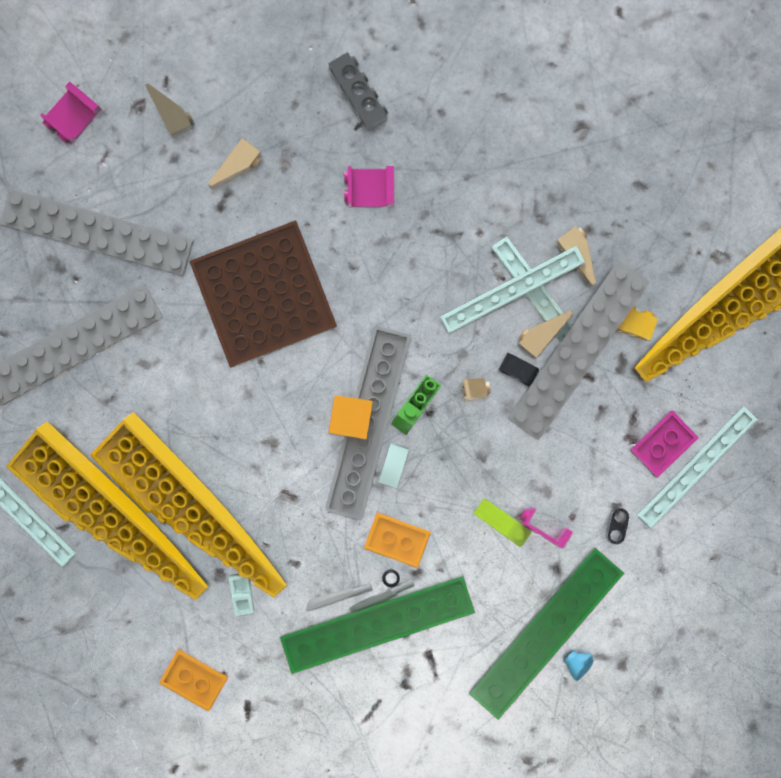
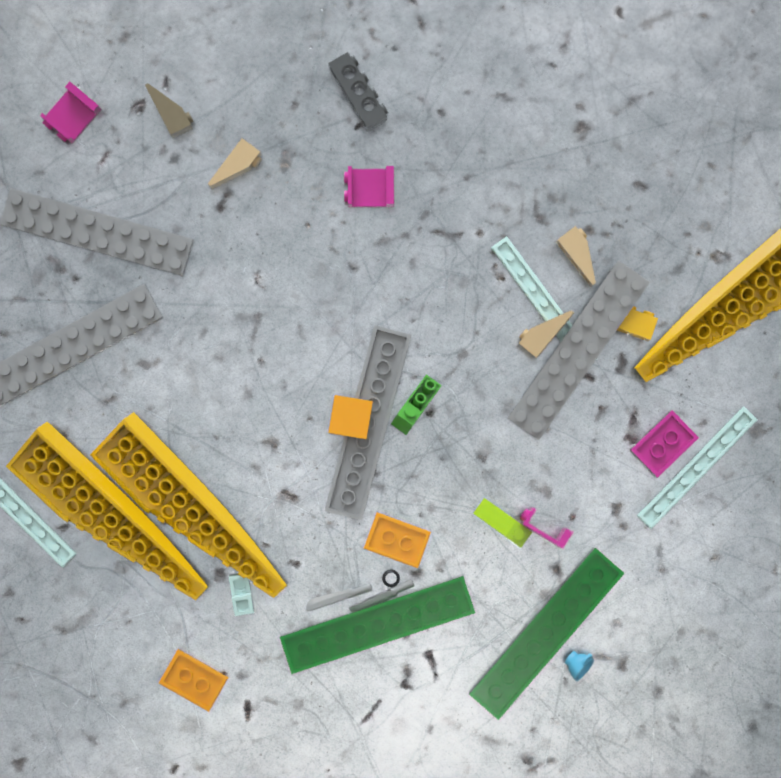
(263, 294): reddish brown plate -> none
(393, 465): light aqua slope -> none
(475, 389): tan slope -> none
(512, 289): light aqua tile -> none
(518, 369): black beam -> none
(613, 525): black beam -> none

